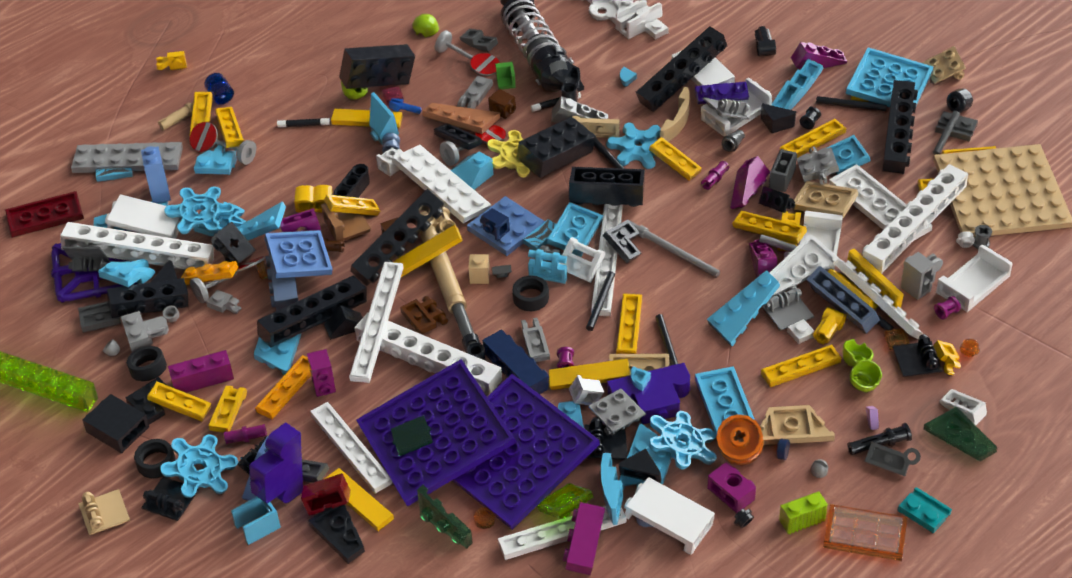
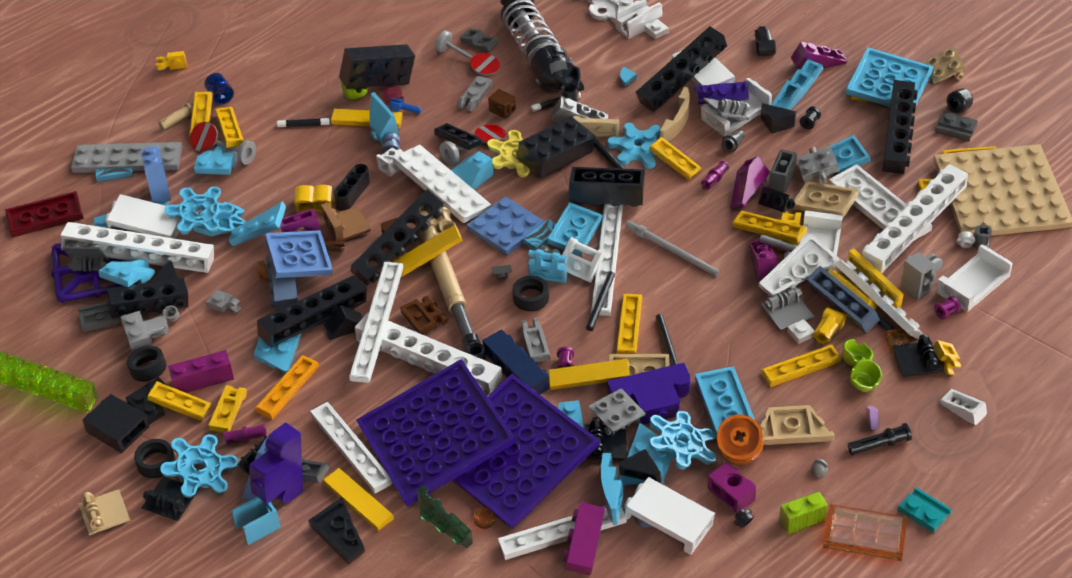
(112, 348): light grey hinge -> none
(200, 289): light grey piece -> none
(211, 272): light orange plate -> none
(232, 236): black brick -> none
(321, 372): magenta brick -> none
(325, 494): dark red brick -> none
(352, 205): yellow tile -> none
(411, 435): piece -> none
(426, 25): lime hair -> none
(462, 117): nougat wing -> none
(479, 268): tan brick -> none
(495, 223): dark blue brick -> none
(505, 75): bright green panel -> none
(564, 501): clear neon green plate -> none
(585, 391): white brick -> none
(620, 239): plate -> none
(640, 377): medium azure tile -> none
(737, 312): medium azure wing -> none
(783, 449): dark blue tile -> none
(815, 138): yellow tile -> none
(851, 103): black bar -> none
(891, 459): dark grey hinge -> none
(946, 132): dark grey bar -> none
(961, 433): clear green wing -> none
(969, 347): clear orange plate -> none

